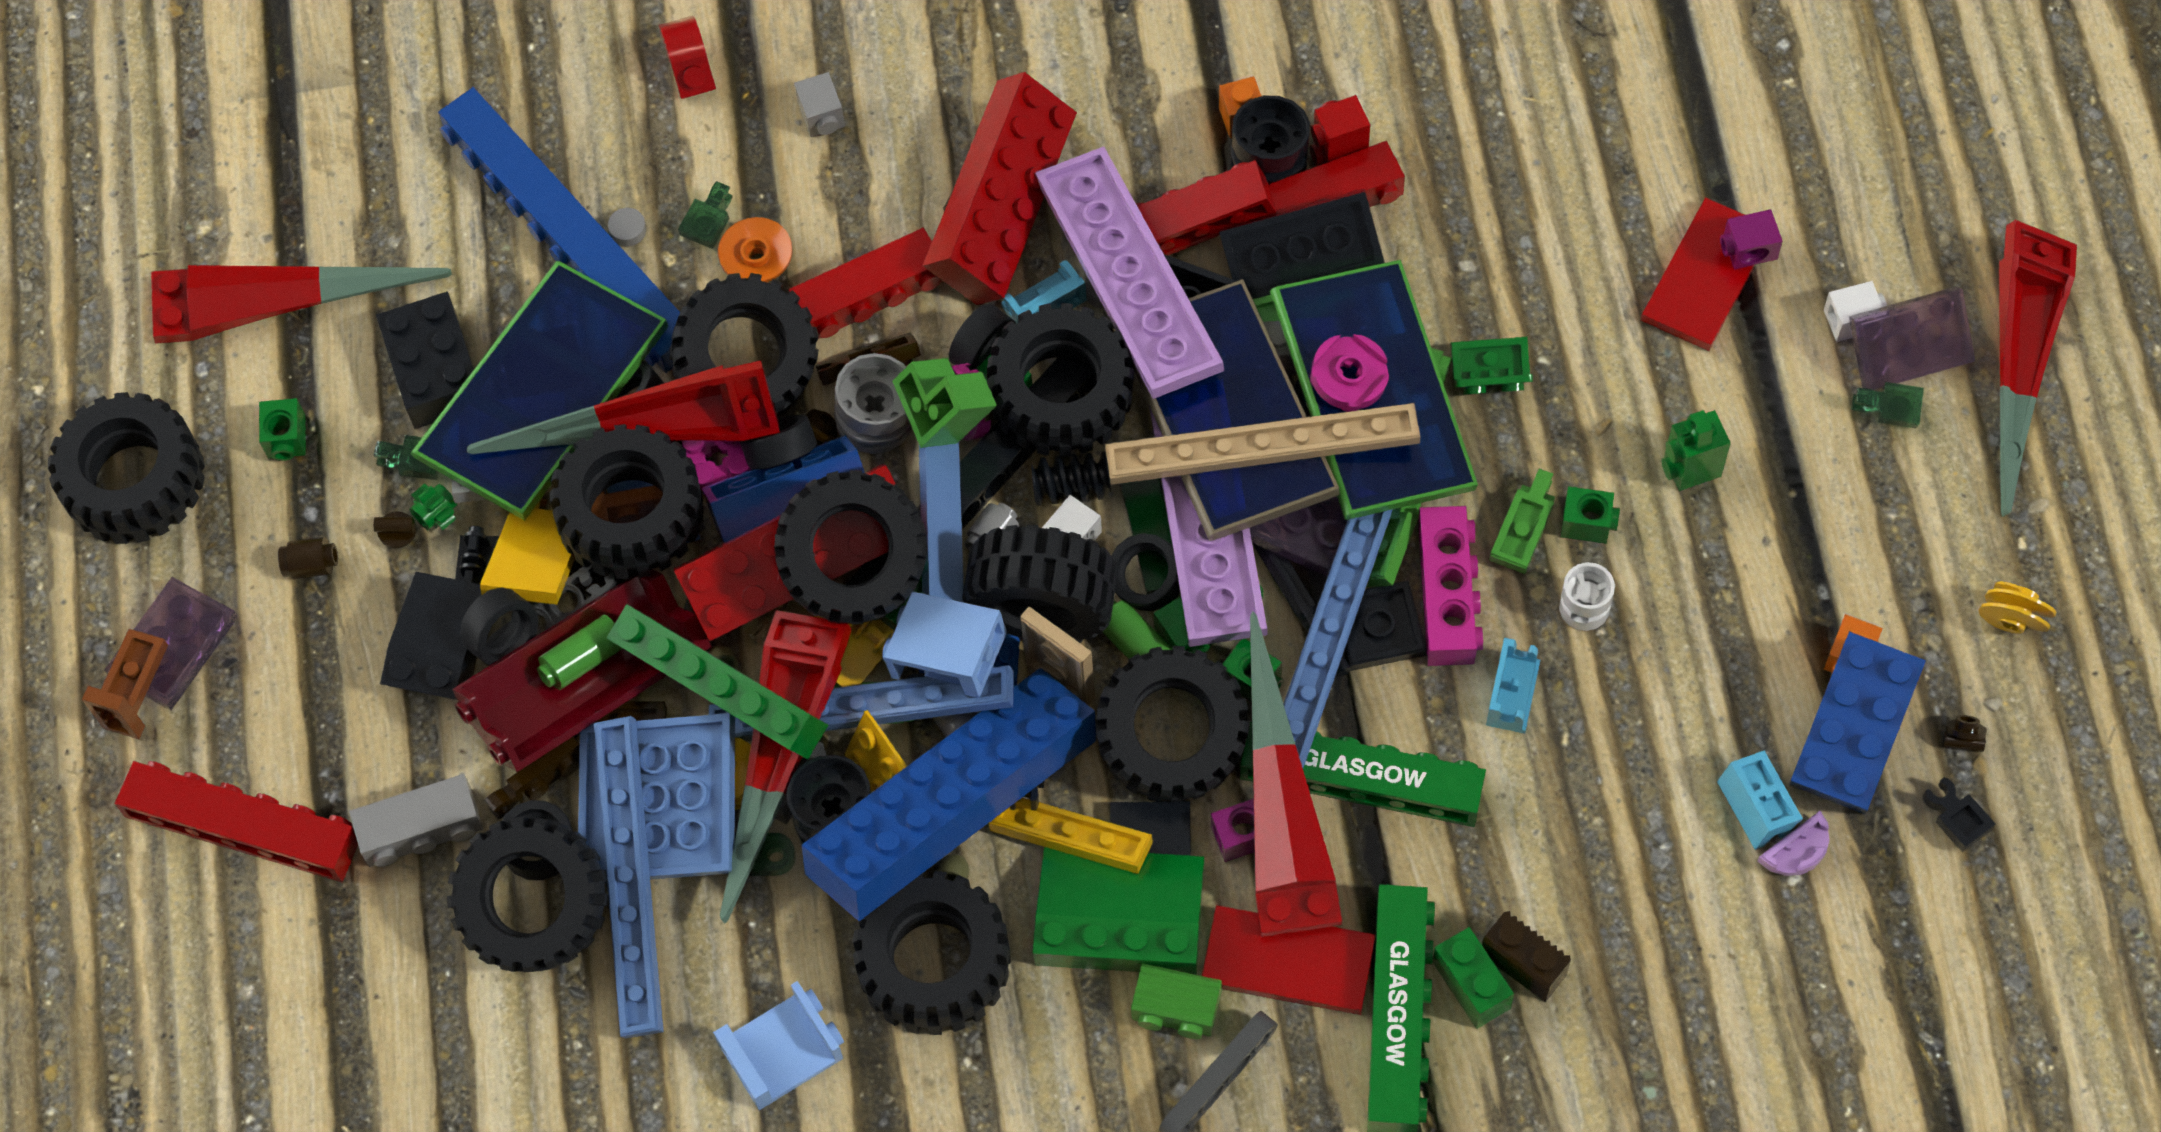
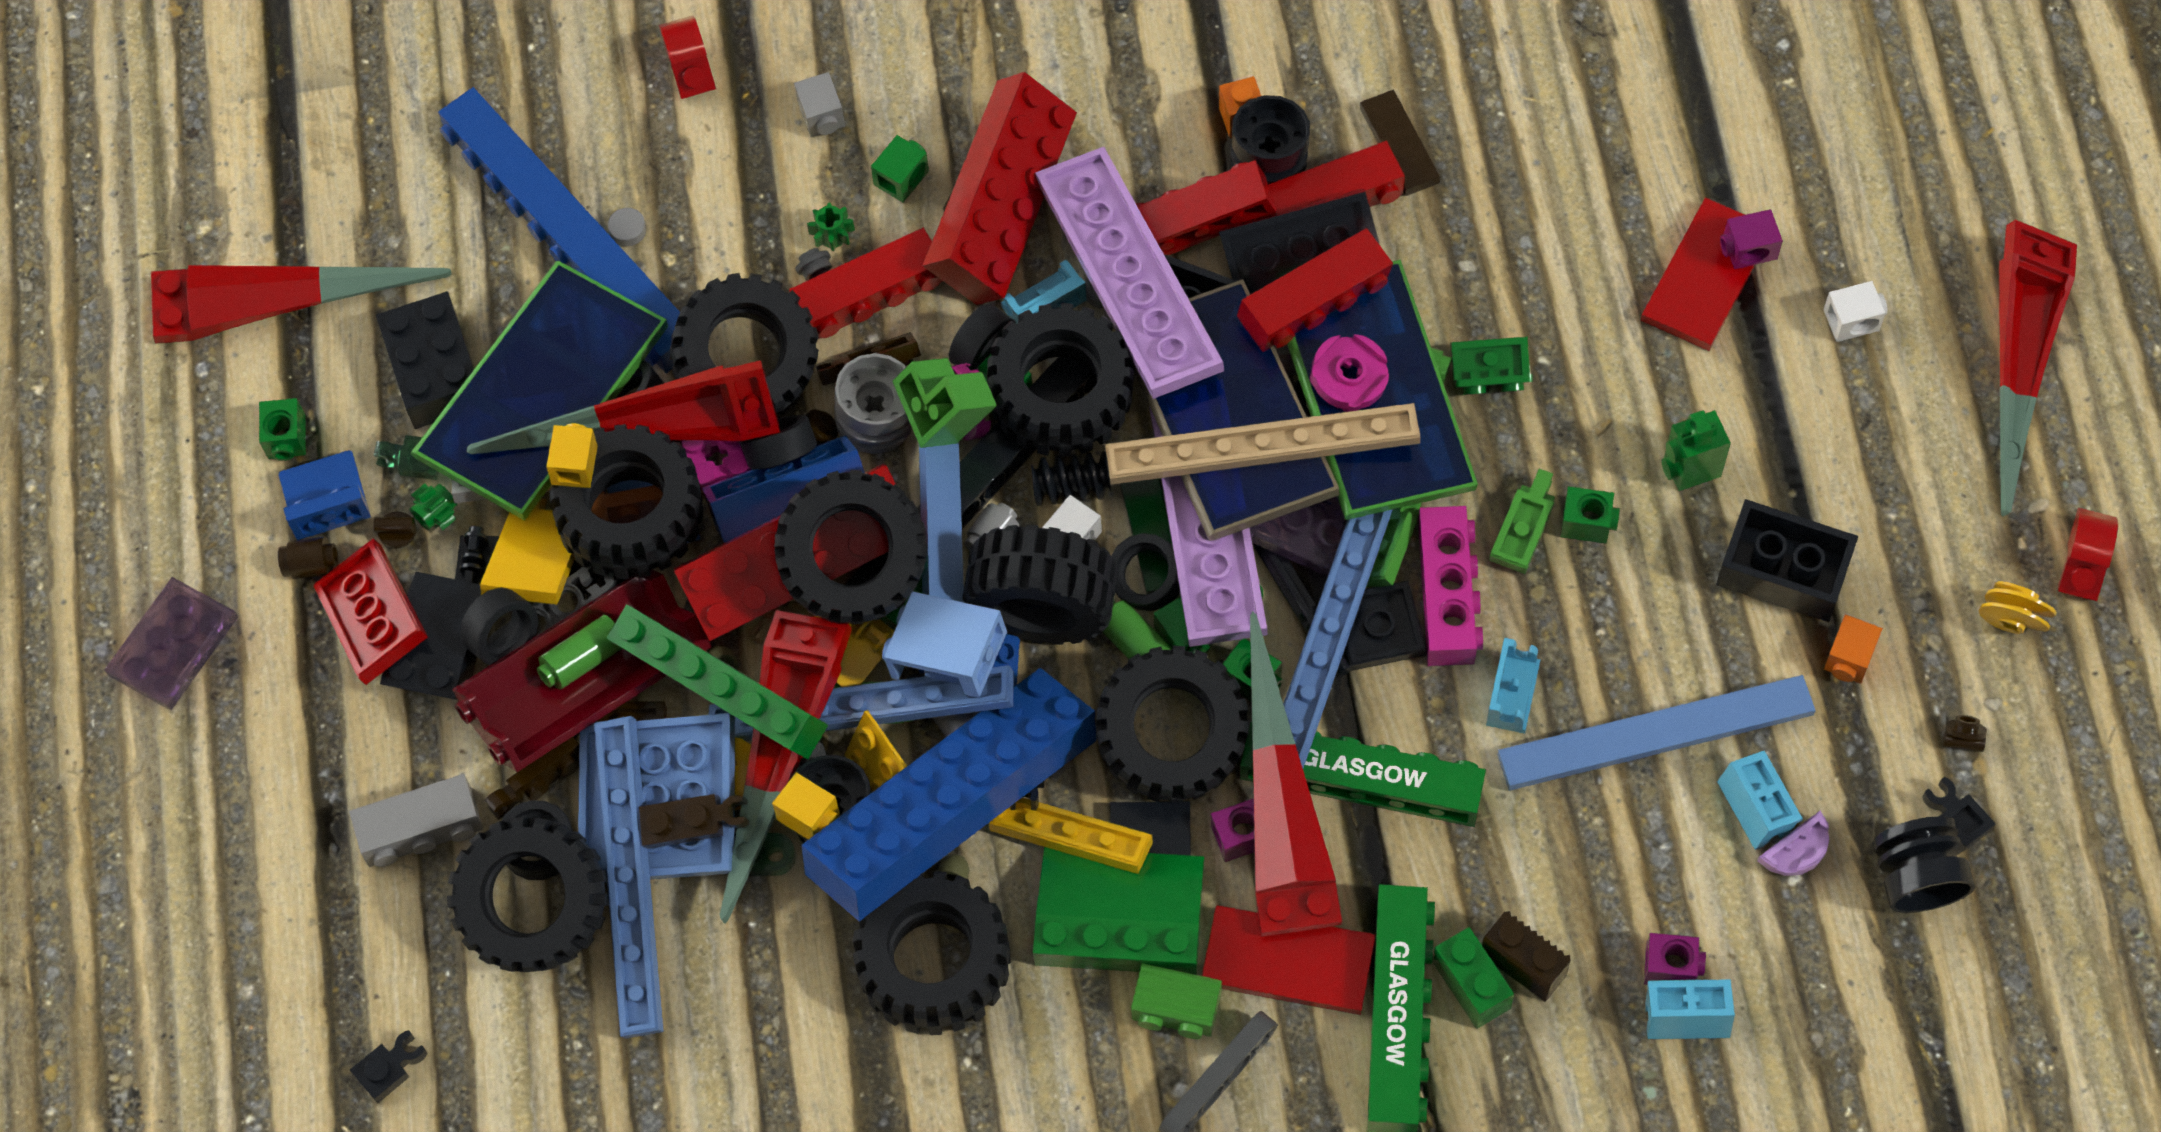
(100, 434): black tyre -> none
(127, 684): dark orange bracket -> none
(238, 820): red brick -> none
(323, 495): none -> blue bracket
(370, 611): none -> red tile
(383, 1069): none -> black plate
(572, 455): none -> yellow brick
(688, 819): none -> dark brown plate
(707, 219): clear green plate -> none
(754, 237): orange dish -> none
(781, 1047): light blue panel -> none
(805, 807): none -> yellow brick
(813, 263): none -> dark grey plate
(822, 227): none -> green gear
(900, 168): none -> green brick
(1057, 655): tan tile -> none
(1315, 290): none -> red brick
(1339, 130): red brick -> none
(1391, 123): none -> dark brown tile
(1586, 596): white wheel -> none
(1656, 732): none -> medium blue tile
(1663, 945): none -> magenta brick
(1689, 1009): none -> medium azure hinge
(1787, 560): none -> black brick
(1857, 722): blue brick -> none
(1896, 403): clear green plate -> none
(1912, 338): plate -> none
(1923, 864): none -> black wheel
(2089, 554): none -> red brick

